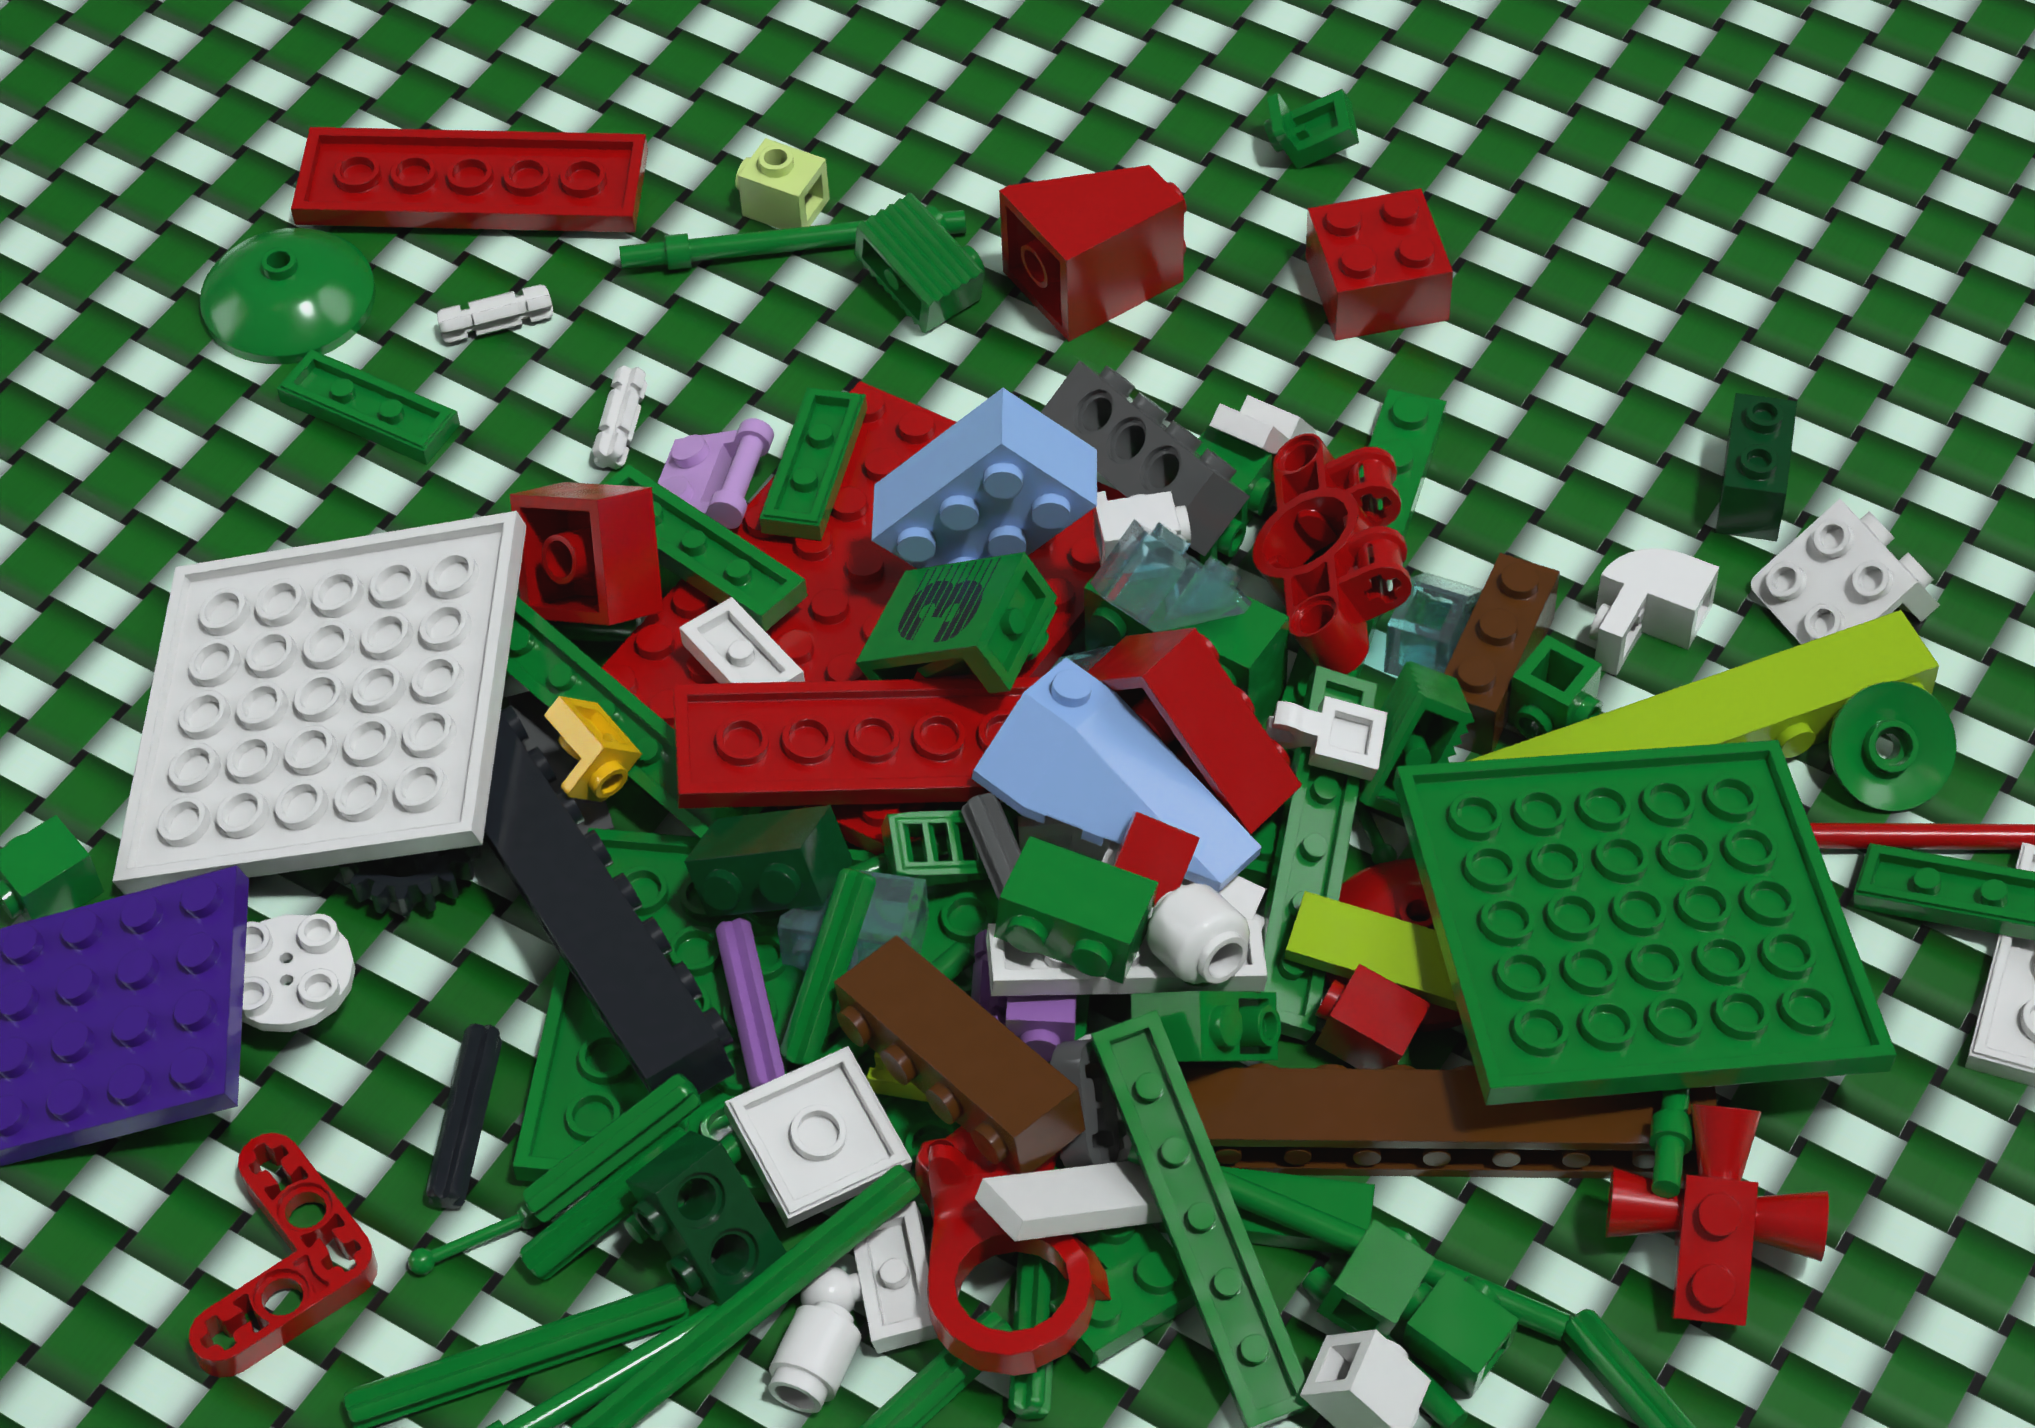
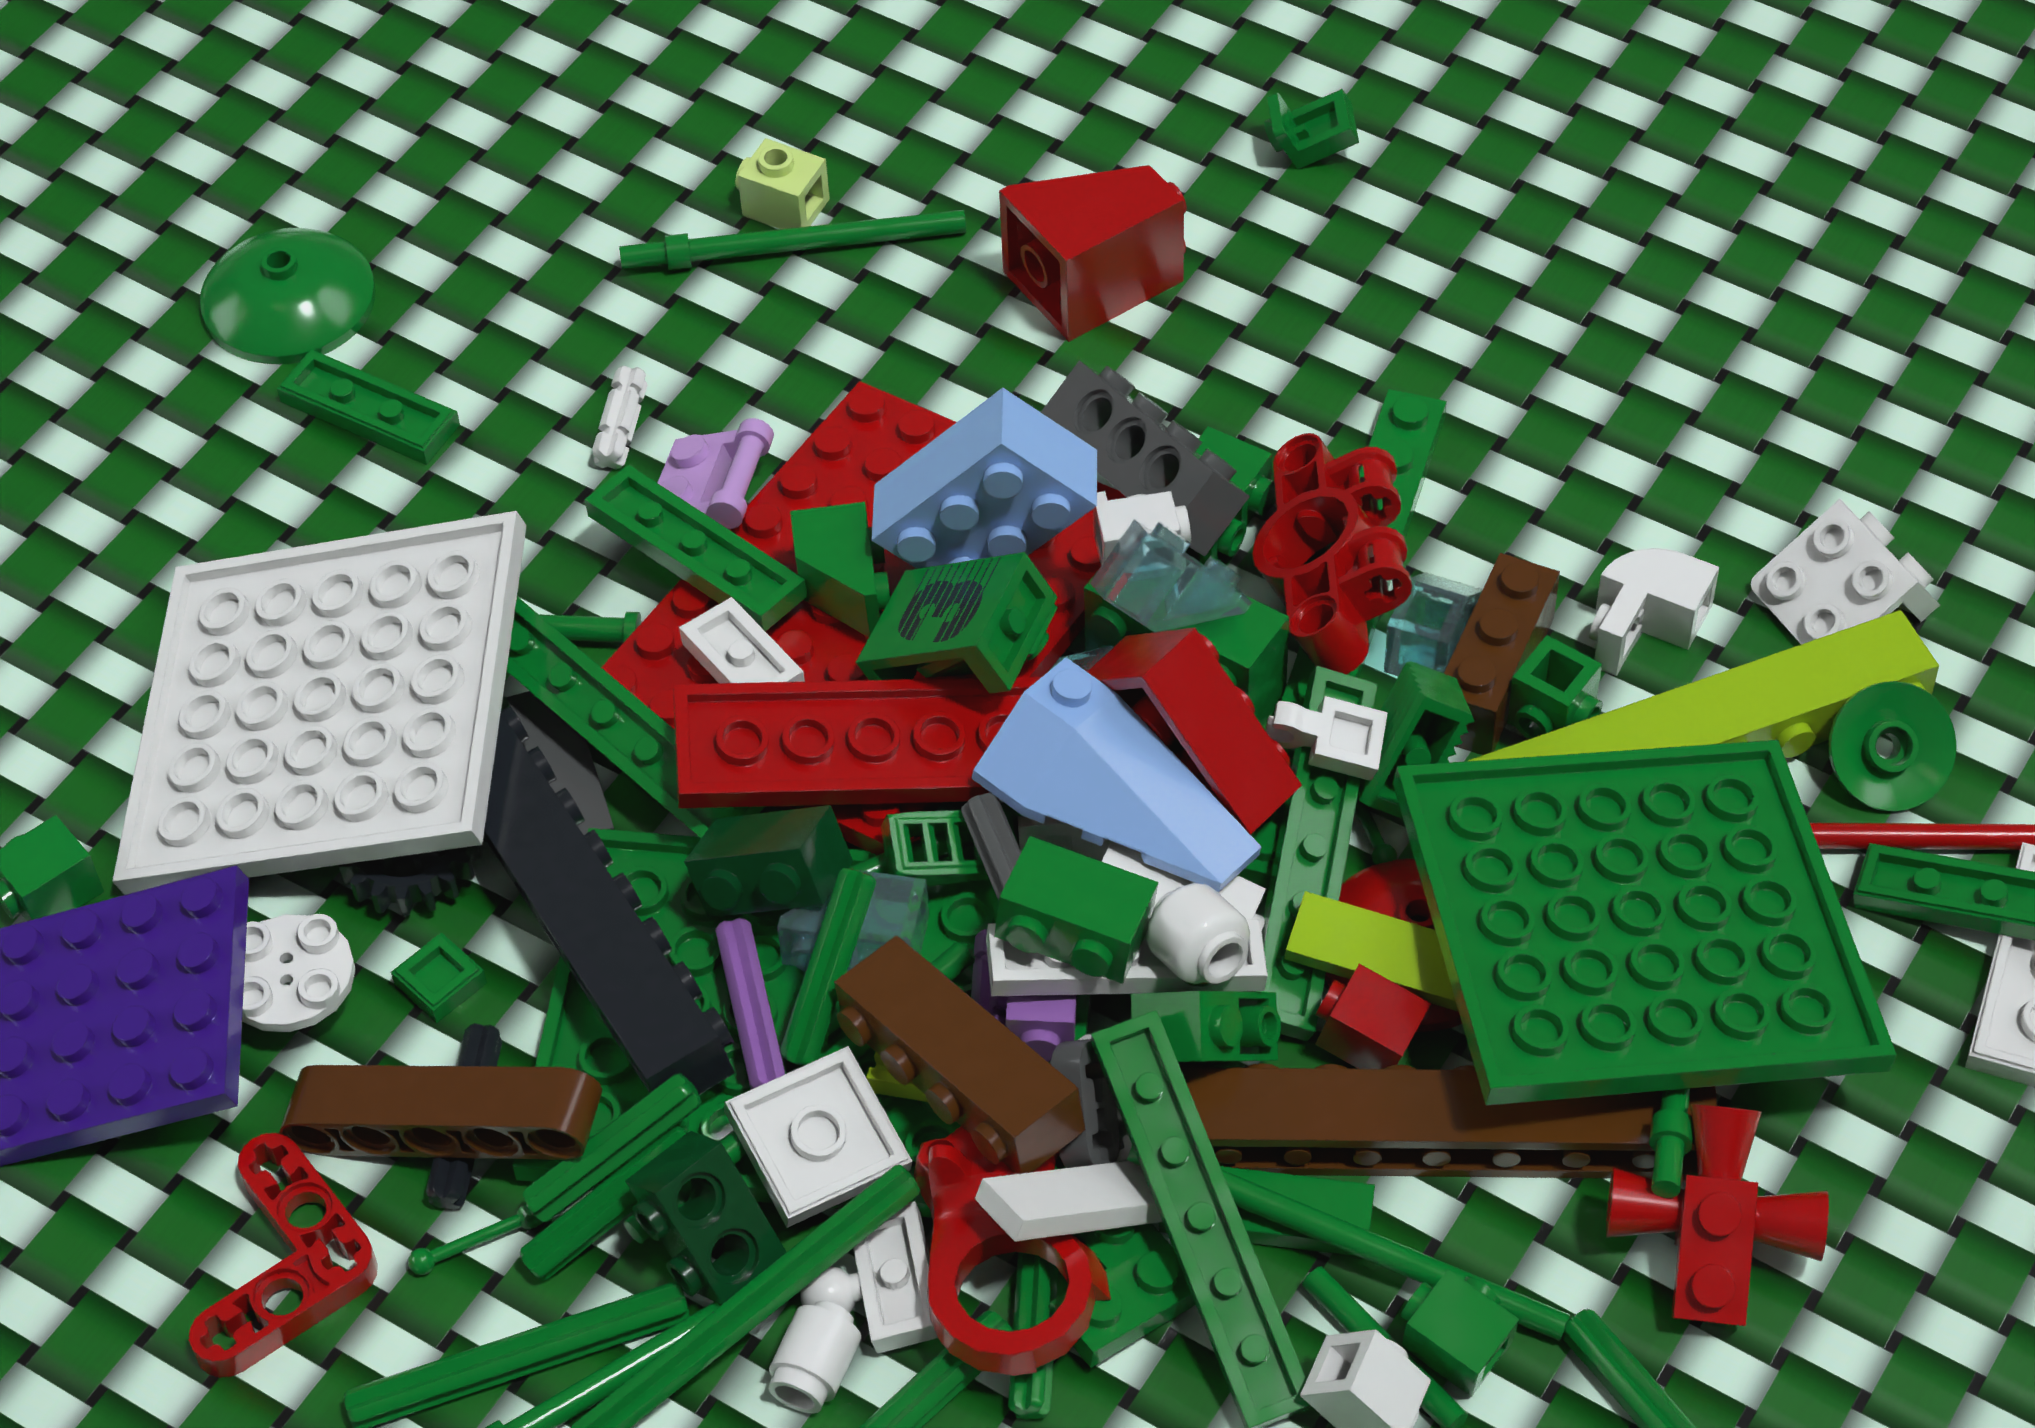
(439, 977): none -> green tile
(442, 1111): none -> reddish brown beam
(470, 179): red plate -> none
(495, 313): white axle -> none
(589, 552): red brick -> none
(597, 743): yellow bracket -> none
(813, 464): green tile -> none
(837, 564): none -> green slope
(919, 261): green brick -> none
(1156, 852): red brick -> none
(1260, 424): white slope -> none
(1376, 1281): green brick -> none
(1378, 264): red brick -> none
(1756, 467): dark green brick -> none

